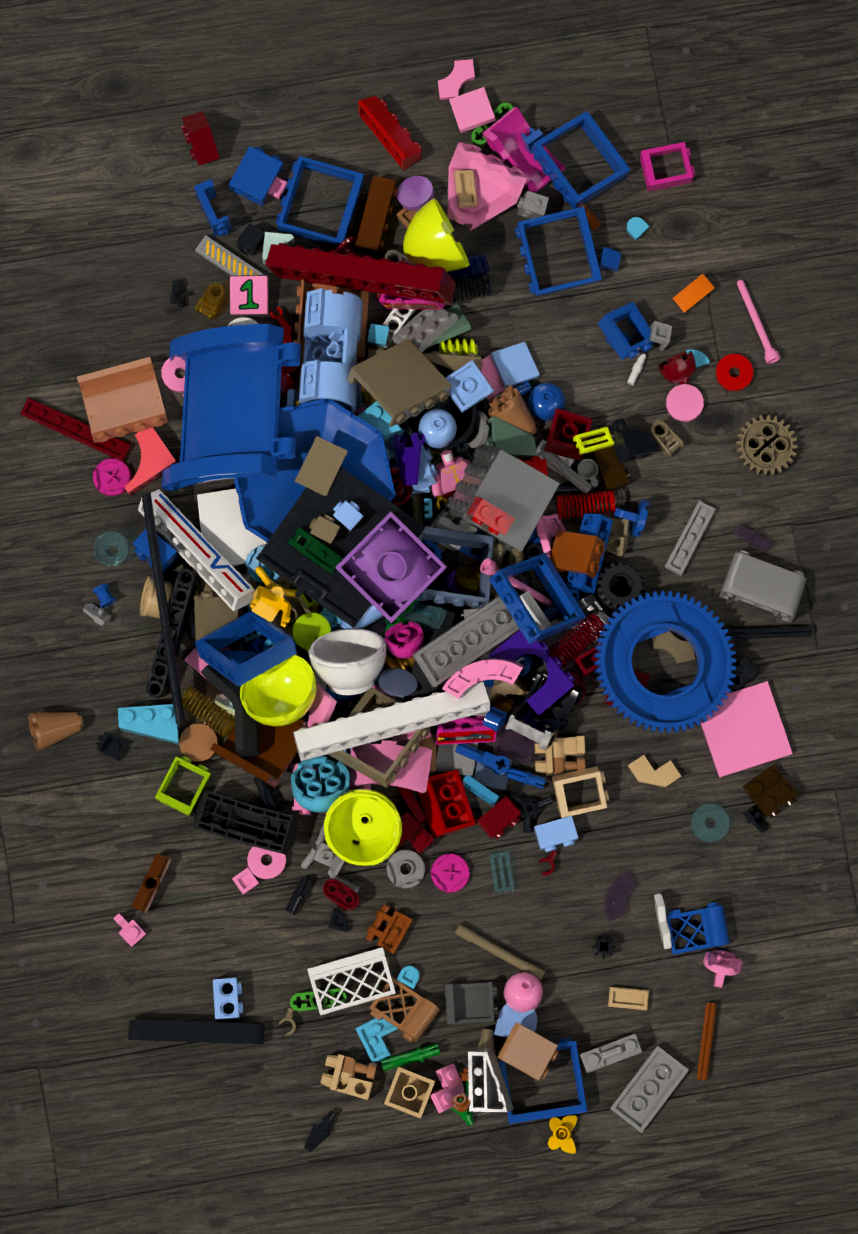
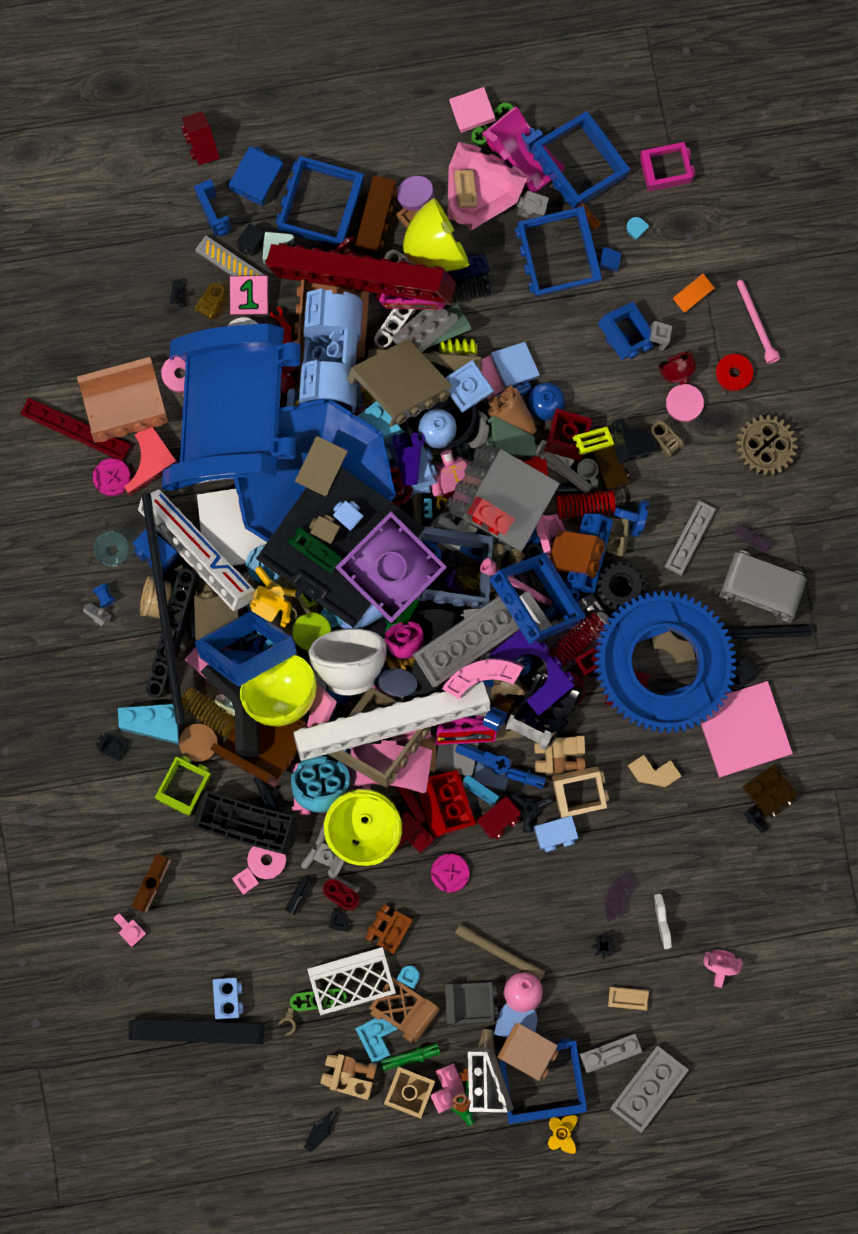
(53, 727): medium nougat cone -> none
(278, 188): bright pink tile -> none
(378, 335): medium azure tile -> none
(389, 132): red slope -> none
(405, 857): light grey tile -> none
(425, 615): clear light blue panel -> none
(450, 86): bright pink tile -> none
(499, 856): clear light blue tile -> none
(513, 746): clear purple plate -> none
(550, 859): dark red piece -> none
(636, 369): white piece -> none
(698, 823): clear light blue tile -> none
(700, 358): medium azure tile -> none
(706, 1041): dark orange axle -> none
(713, 924): blue piece -> none

